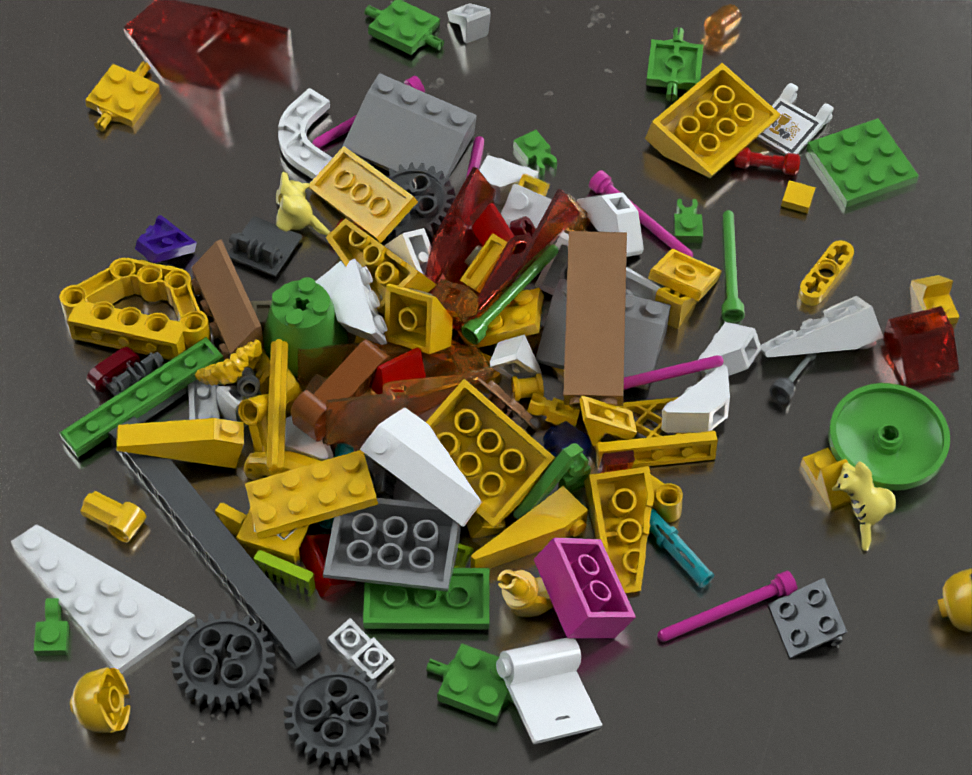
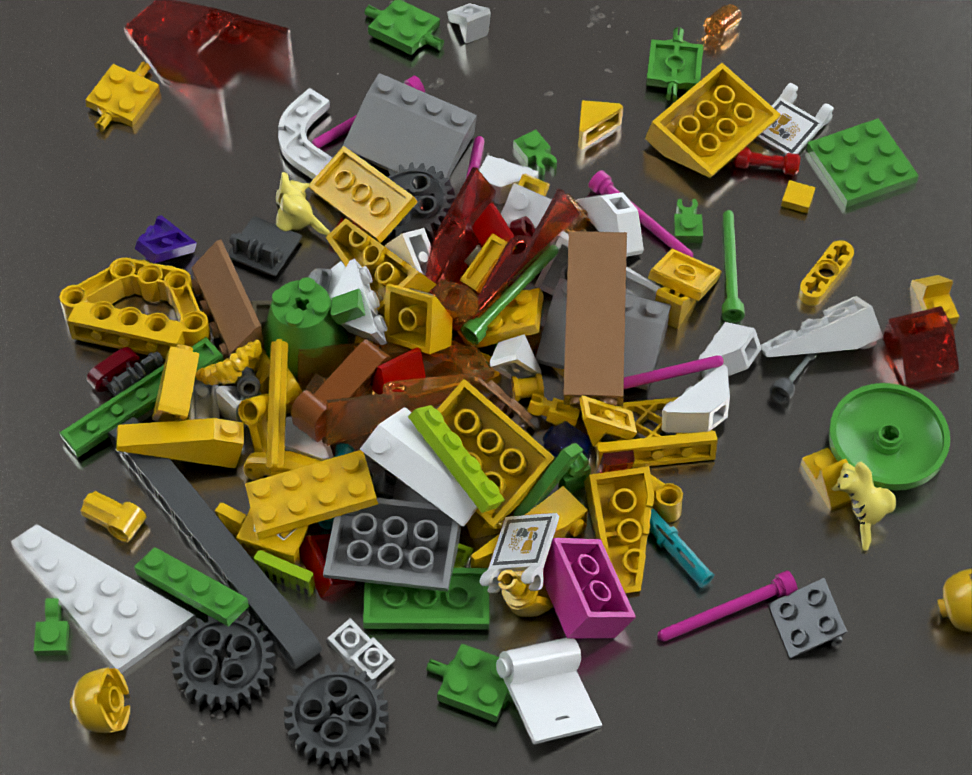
(176, 384): none -> yellow slope
(191, 586): none -> bright green plate
(322, 277): none -> light grey tile
(347, 307): none -> bright green slope
(456, 458): none -> lime plate
(520, 547): none -> white flag
(598, 120): none -> yellow slope

